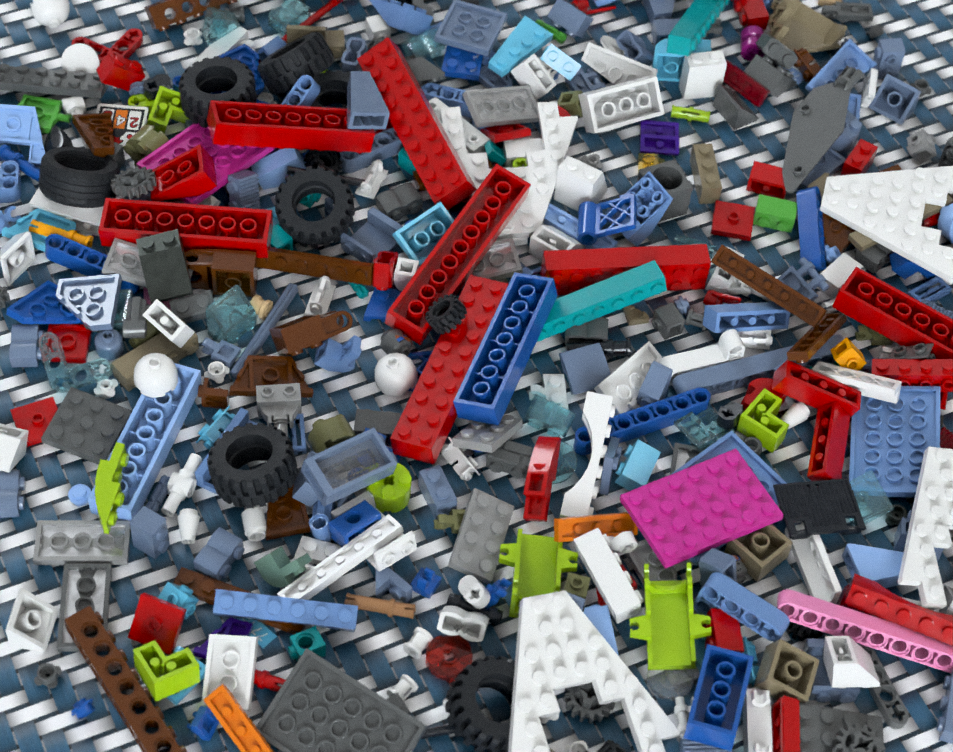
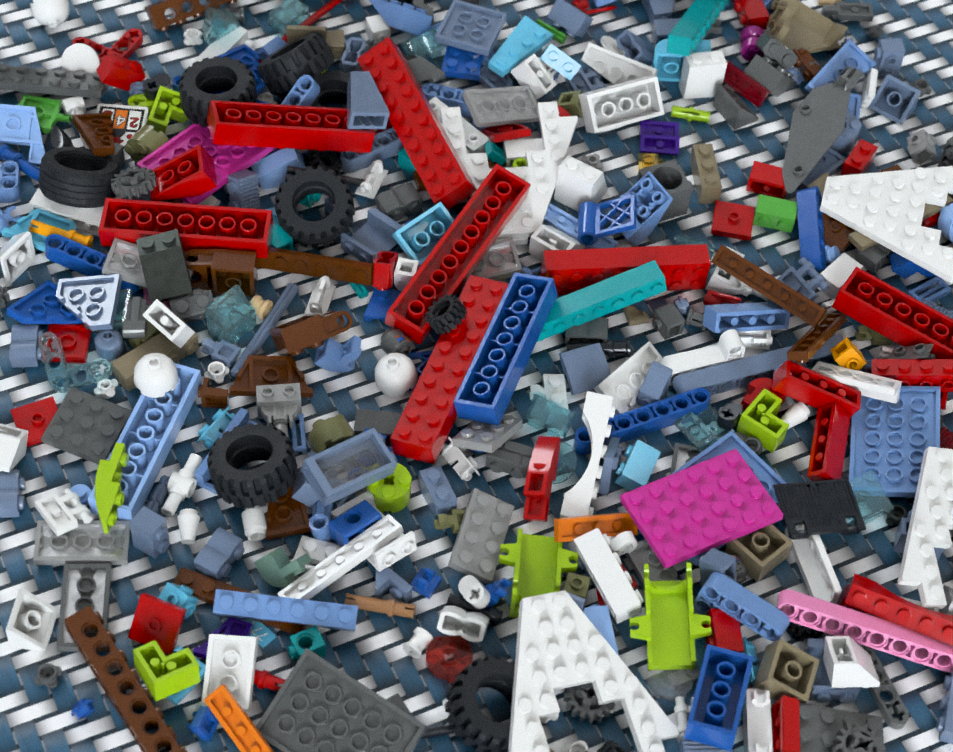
(58, 516): none -> white plate
(403, 687): white bush -> none
(873, 563): light blue slope -> none

